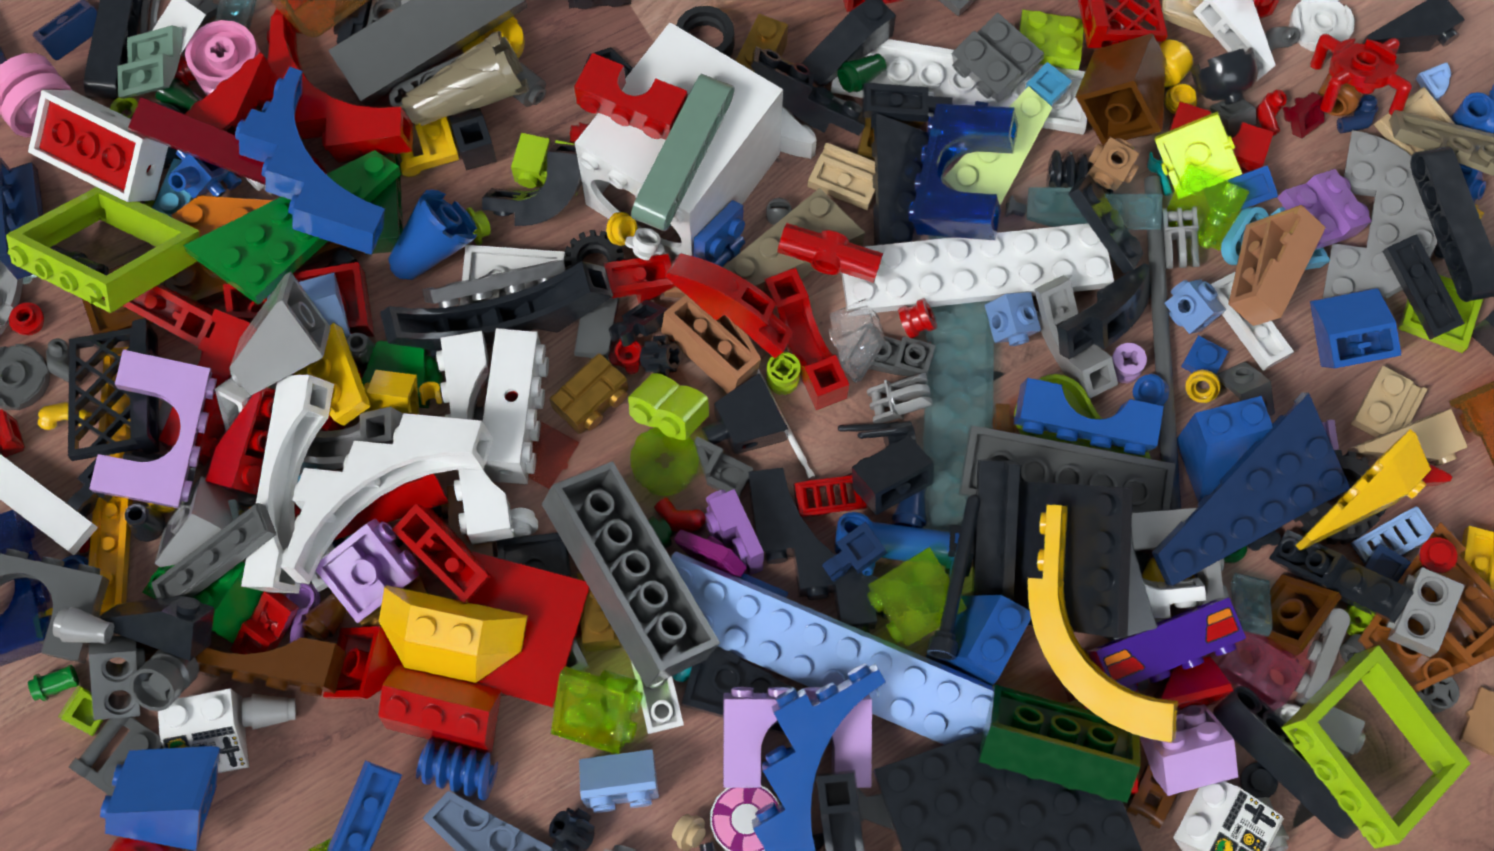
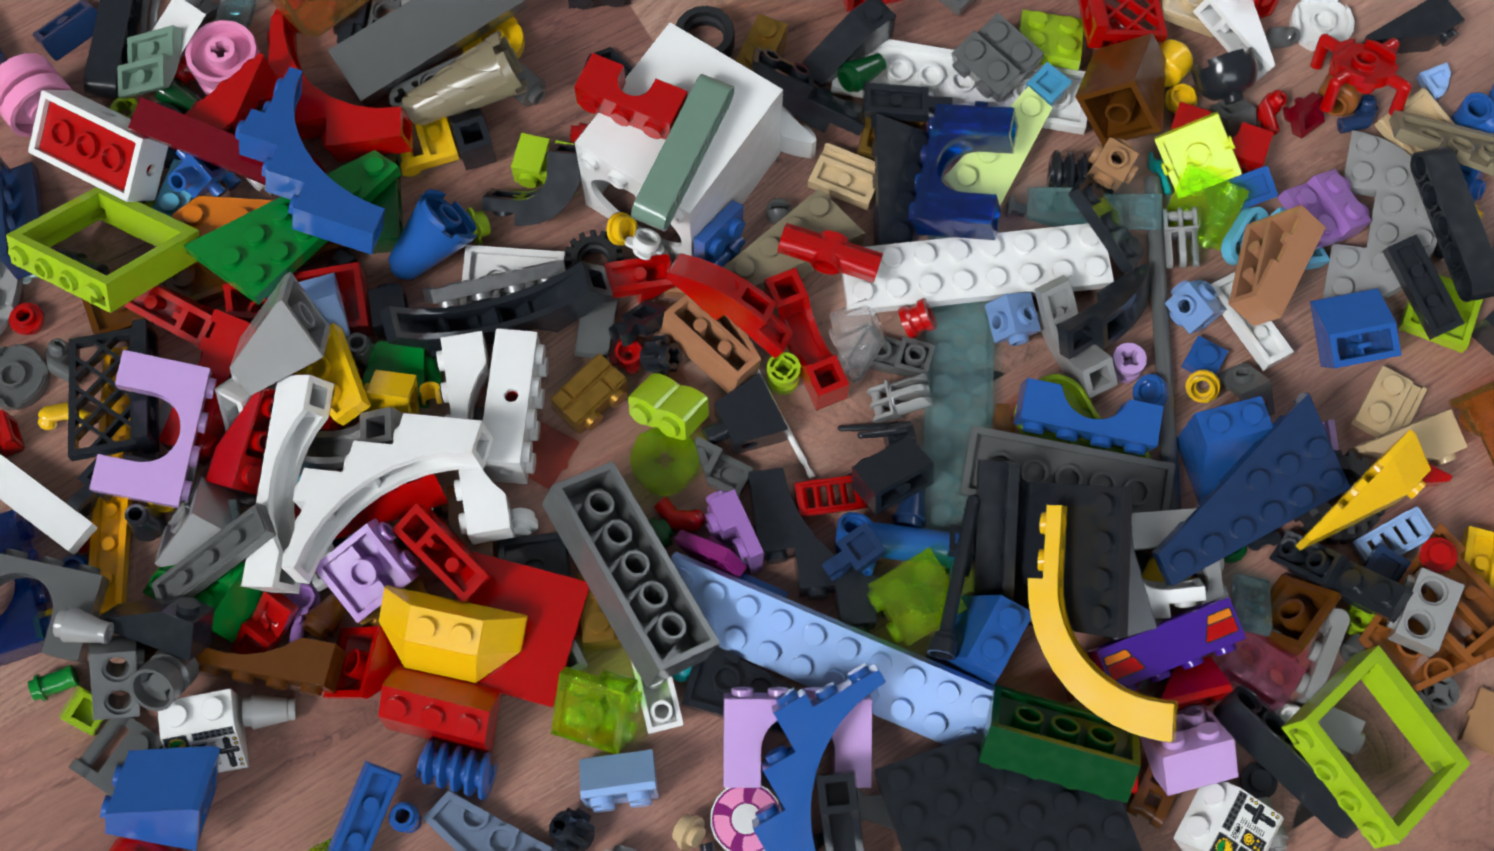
(382, 297): none -> black brick
(398, 813): none -> blue pin

